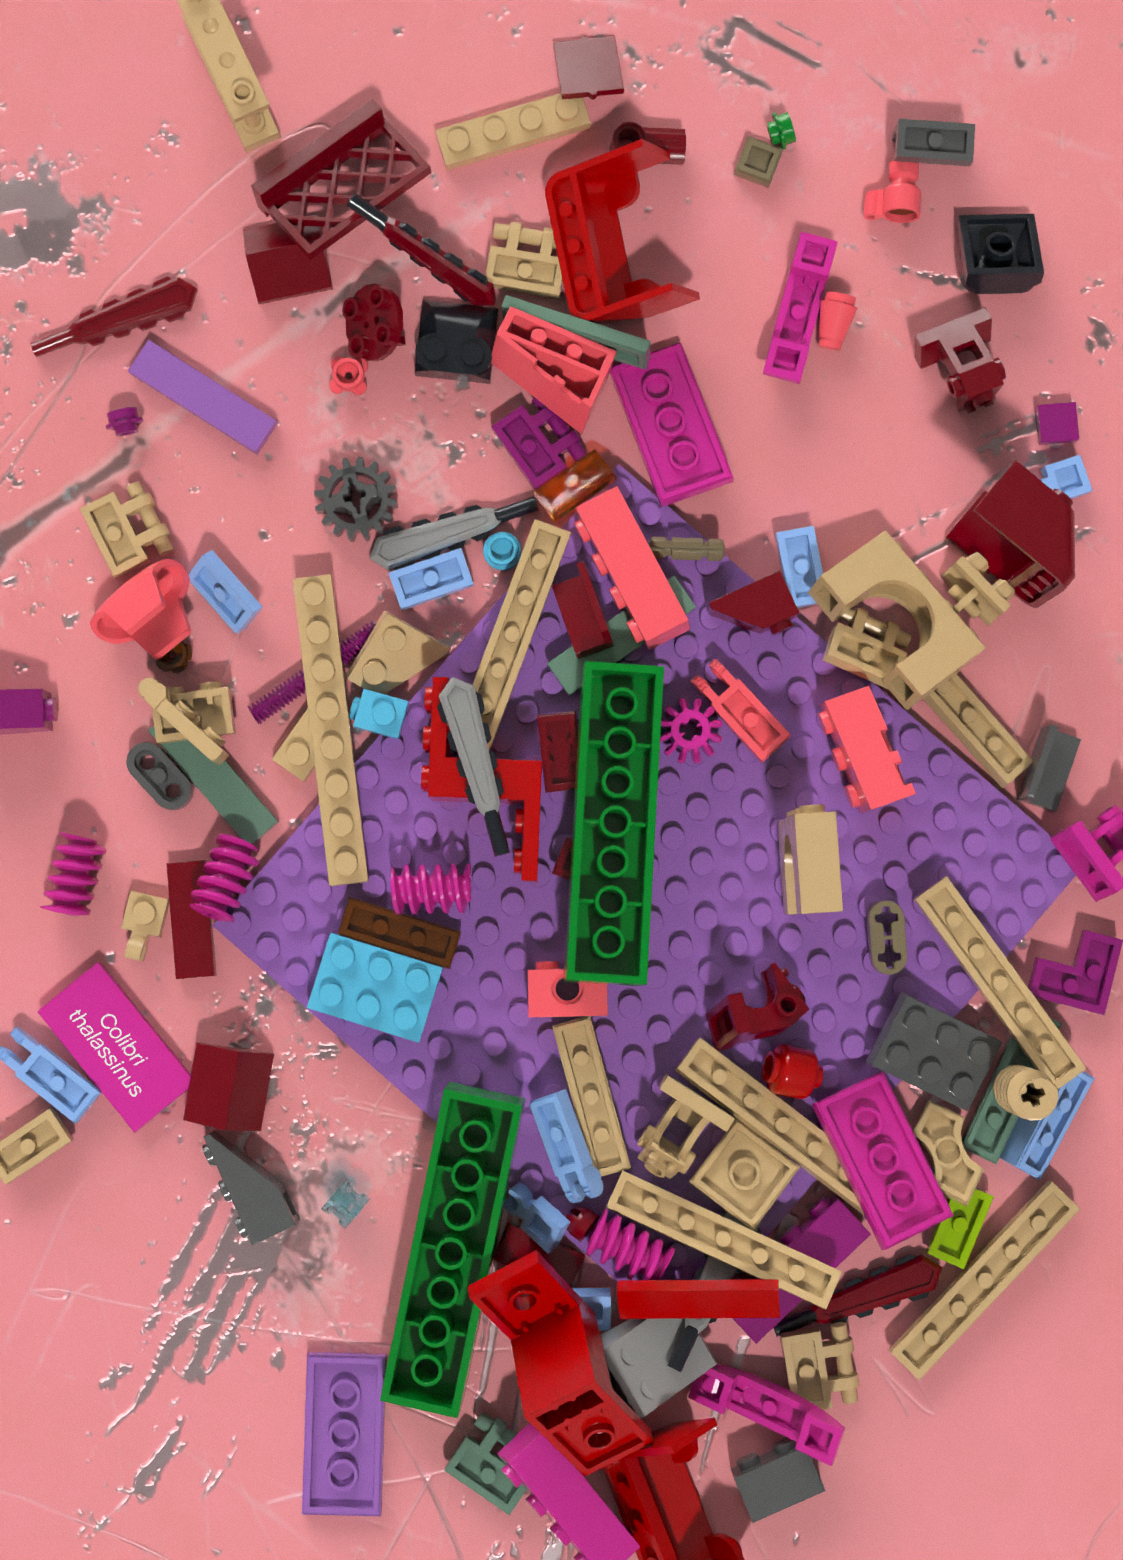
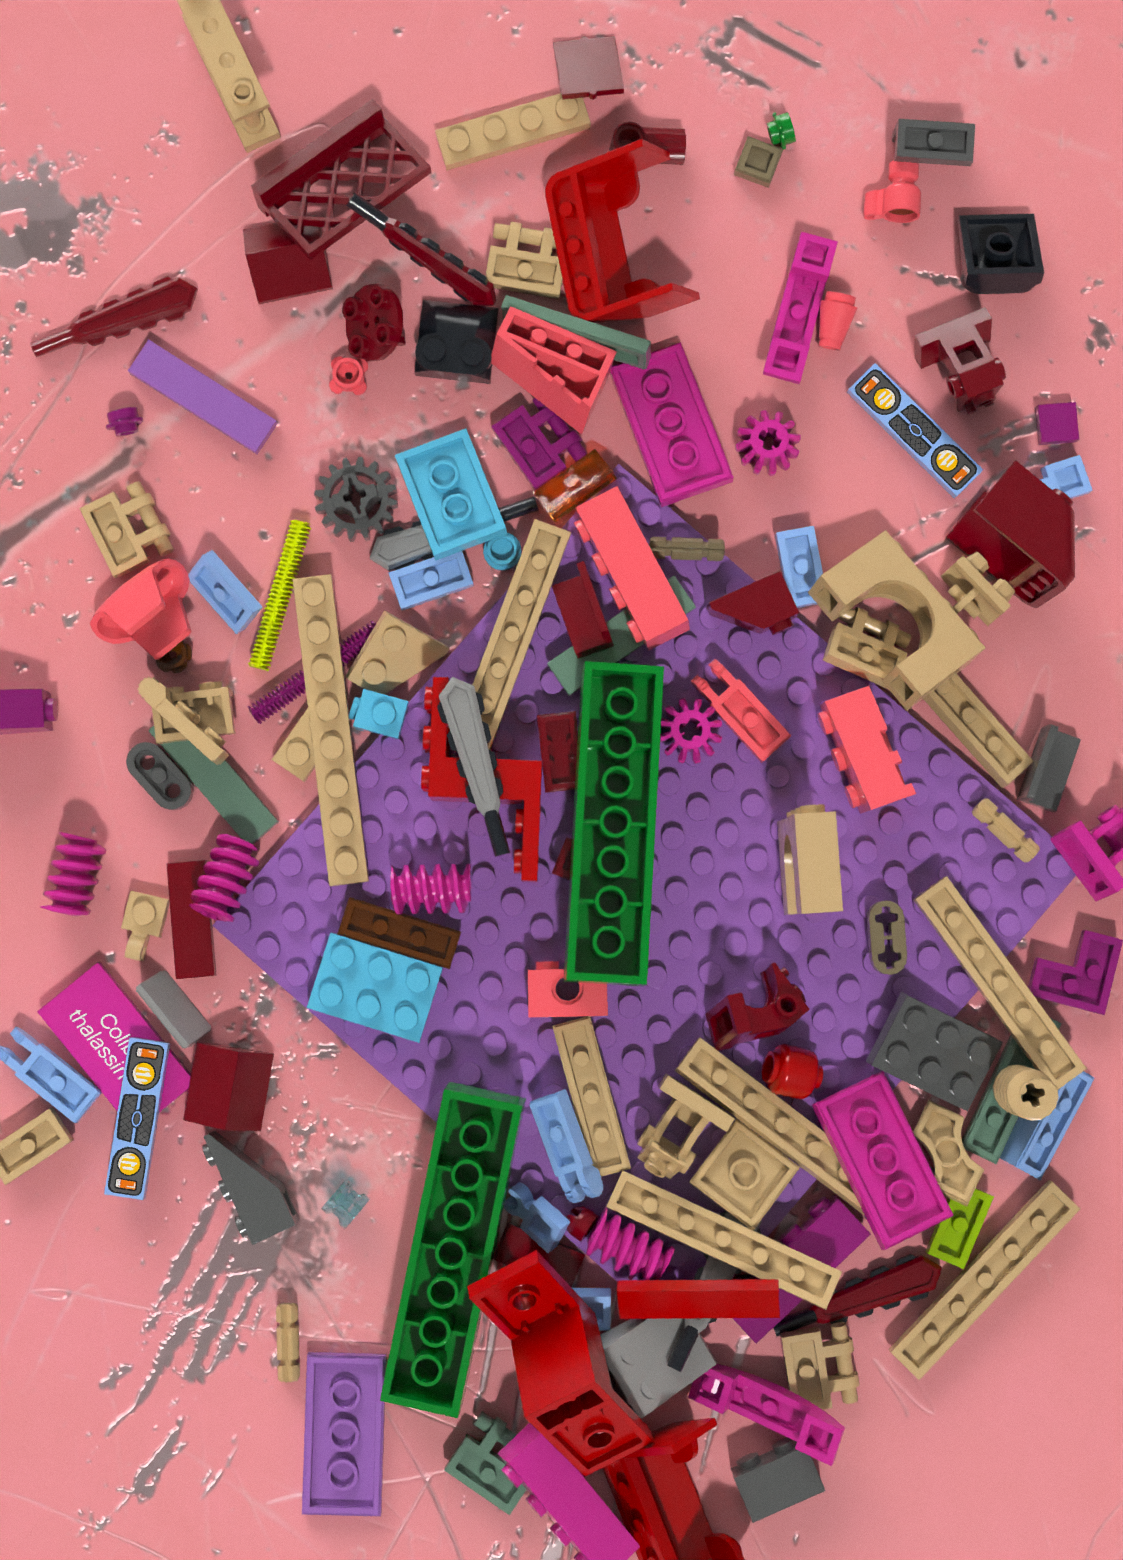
(137, 1118): none -> tile
(173, 1009): none -> light grey slope
(278, 595): none -> neon yellow axle
(287, 1342): none -> tan axle
(451, 494): none -> medium azure plate
(754, 445): none -> dark pink gear
(914, 430): none -> tile
(1005, 830): none -> tan axle

